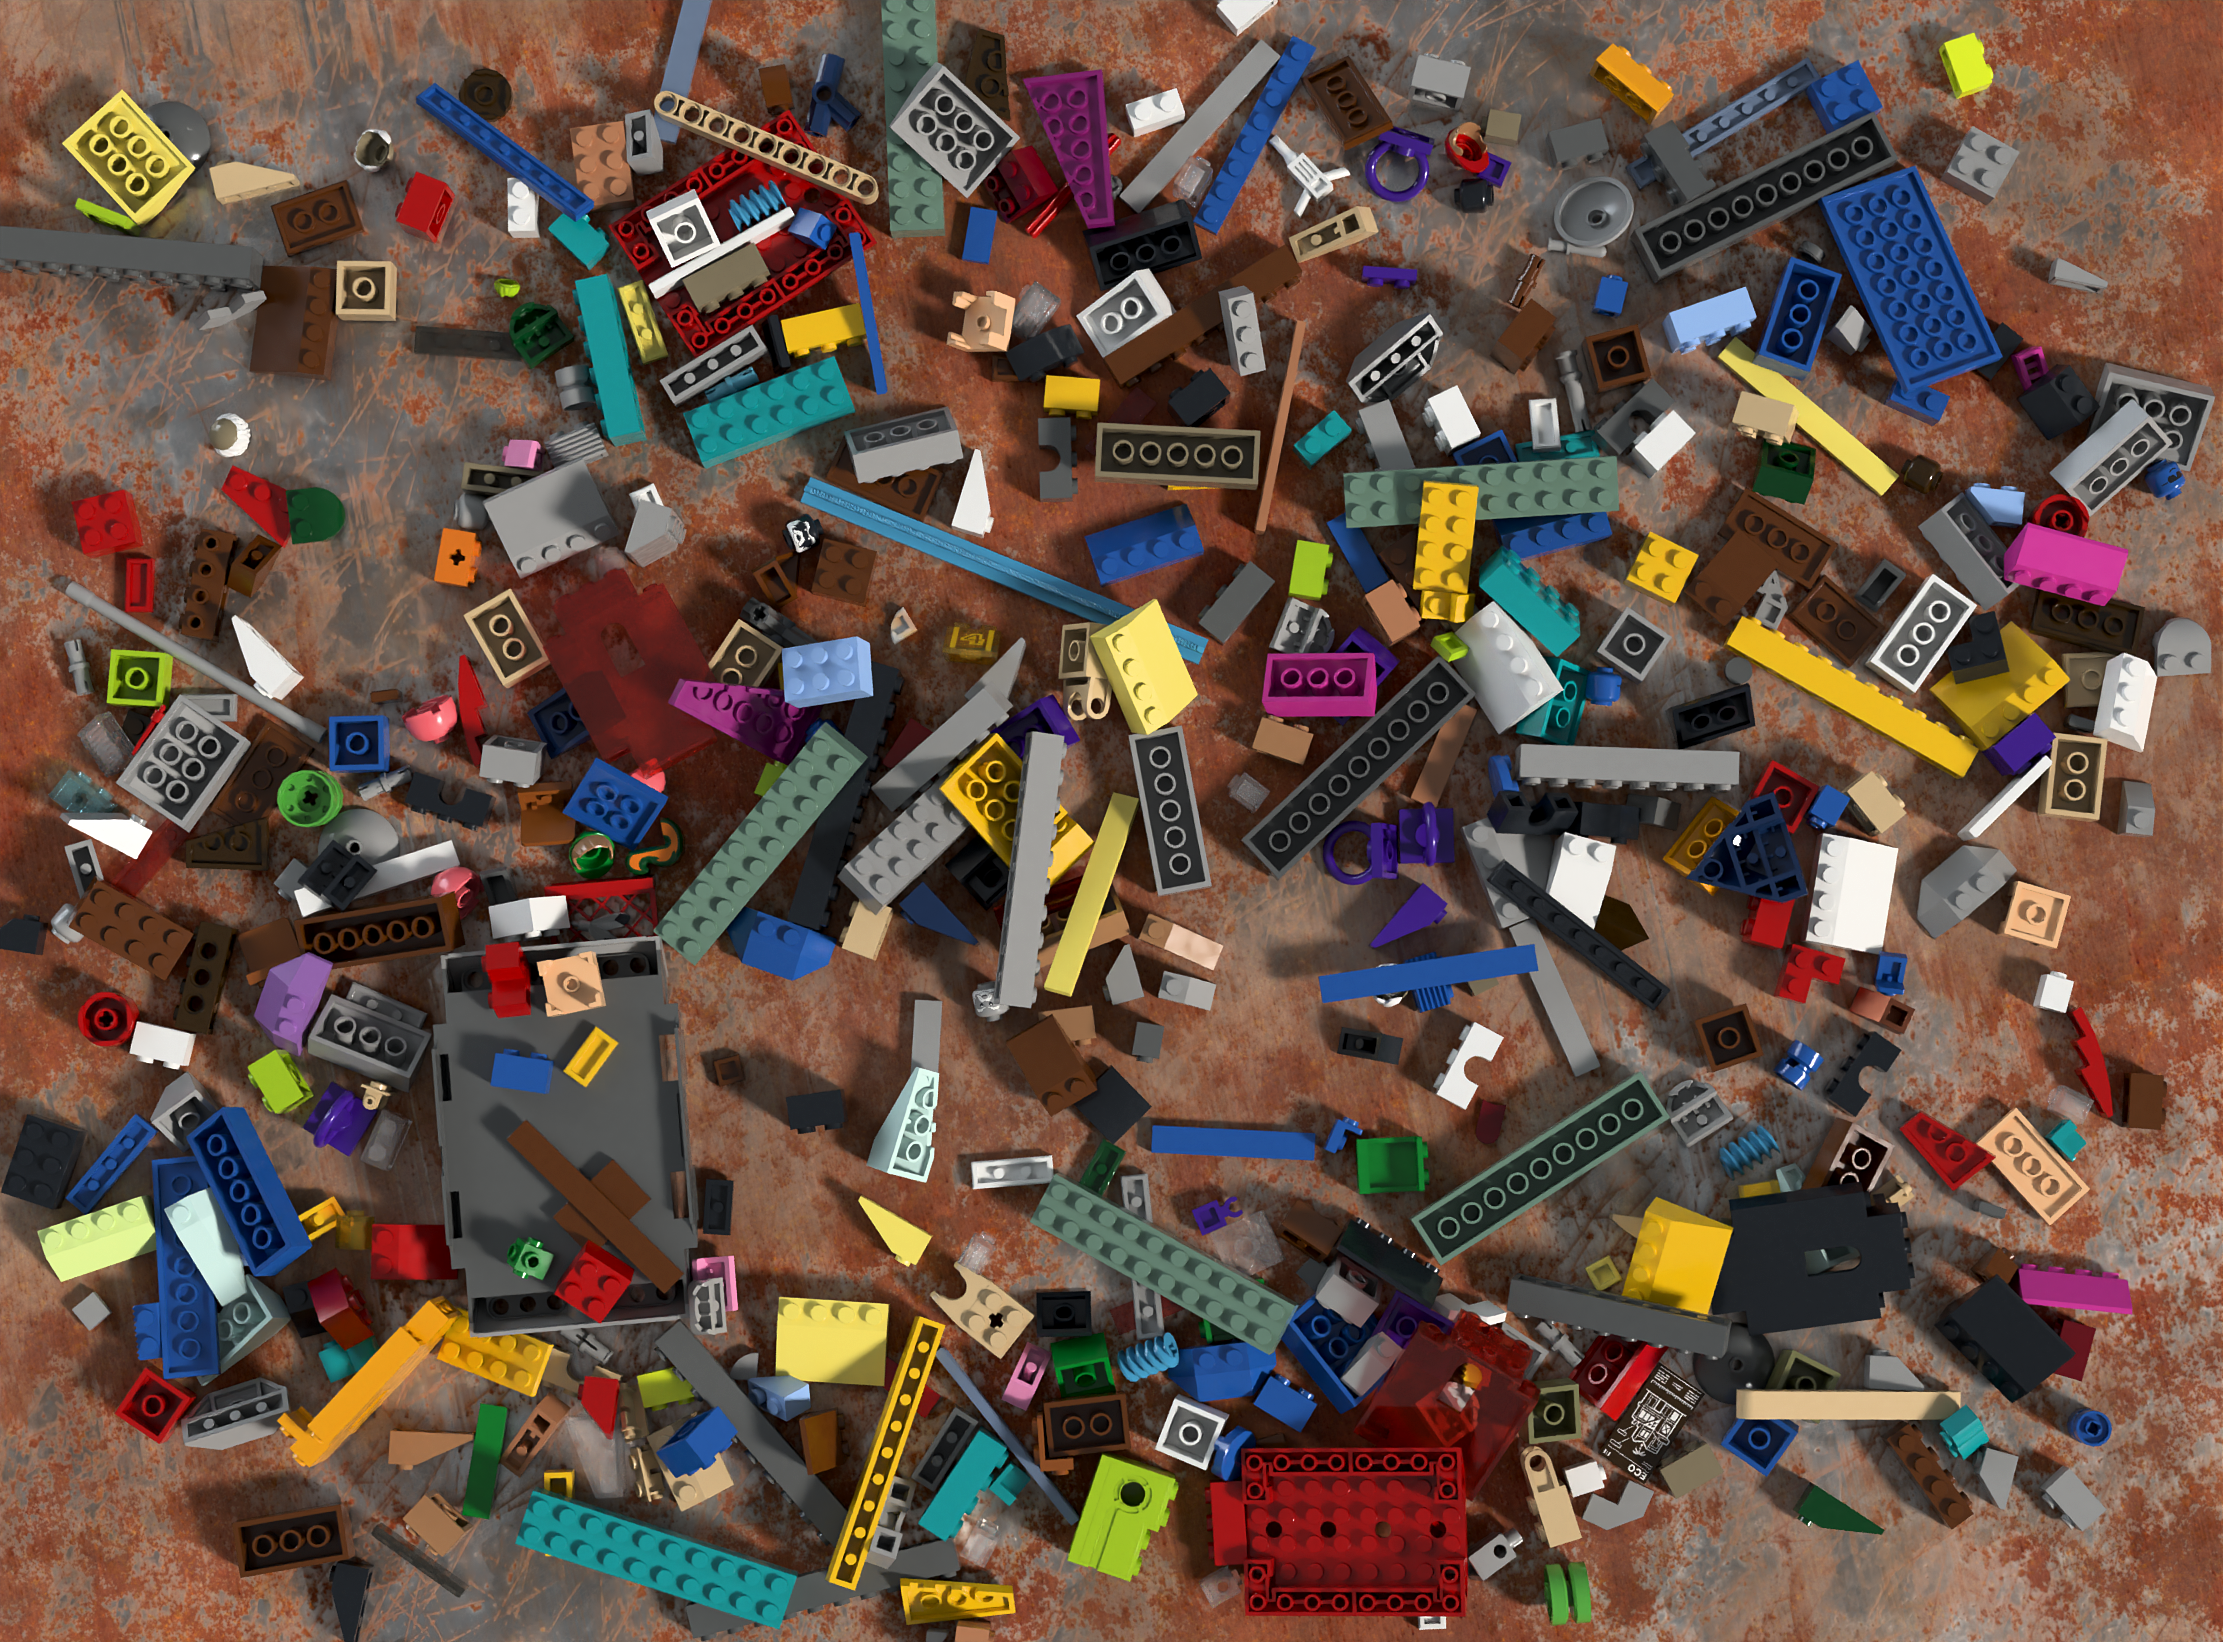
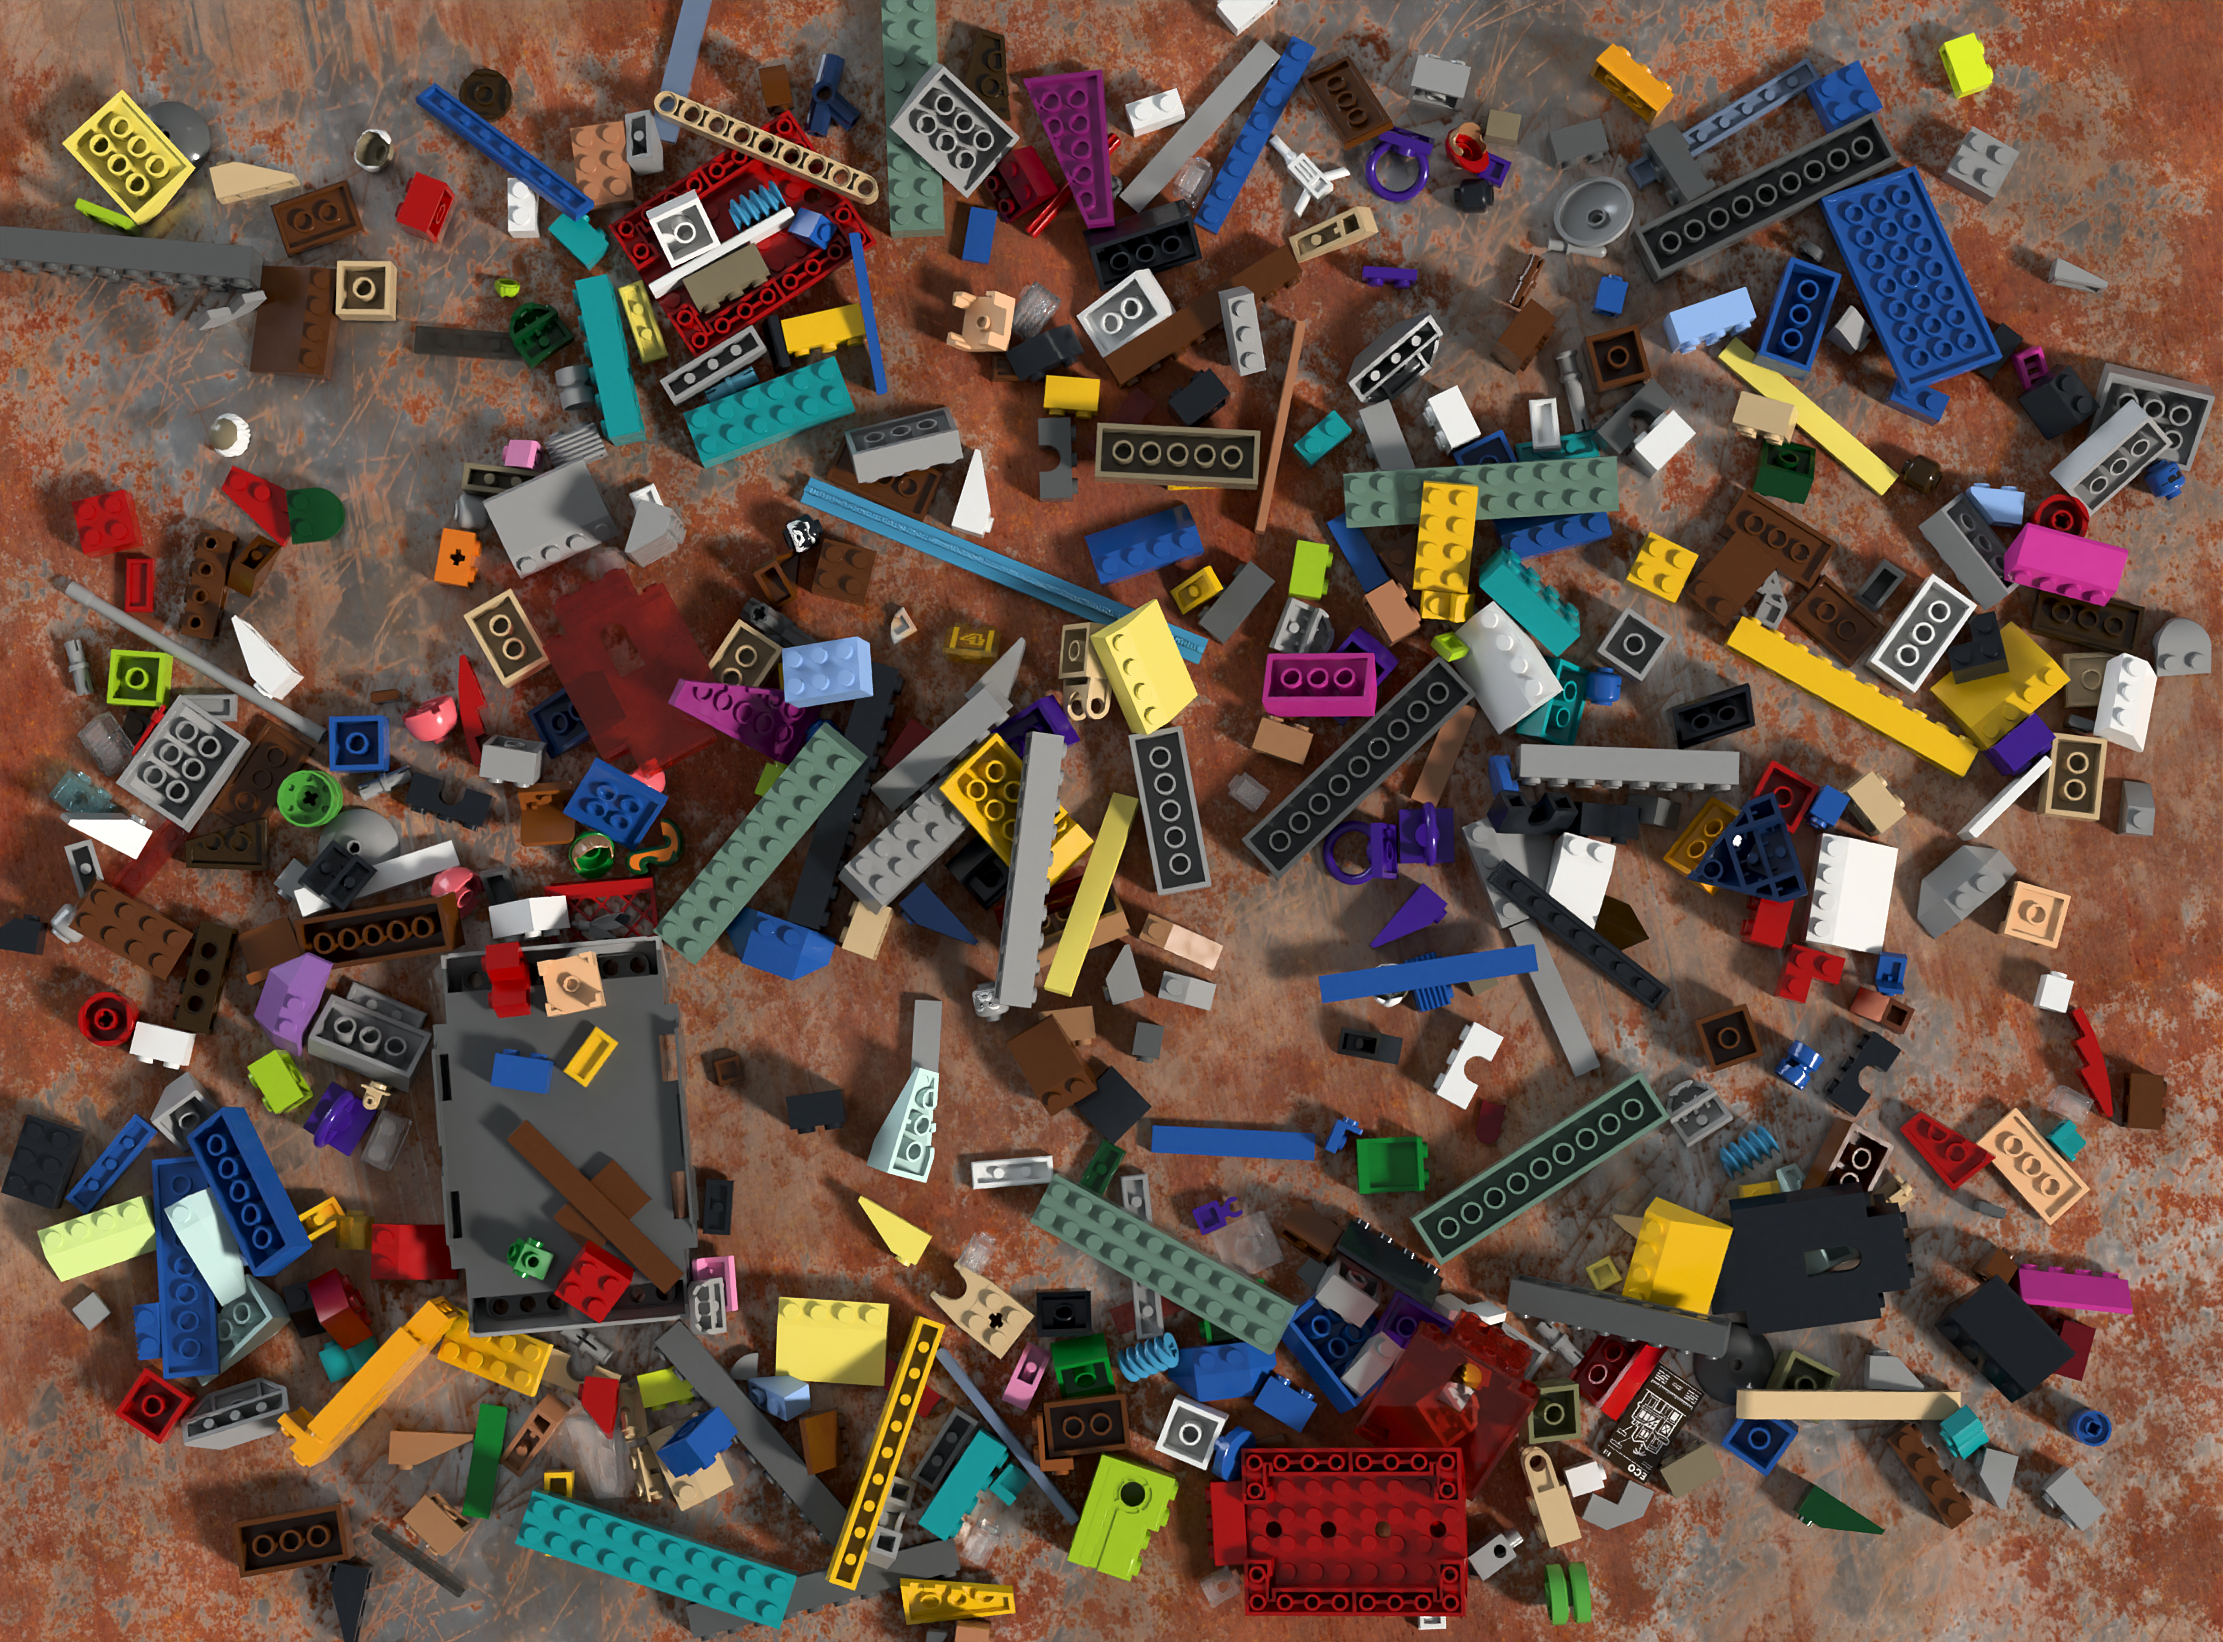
(1196, 590): none -> yellow slope
(1738, 670): dark grey tile -> none

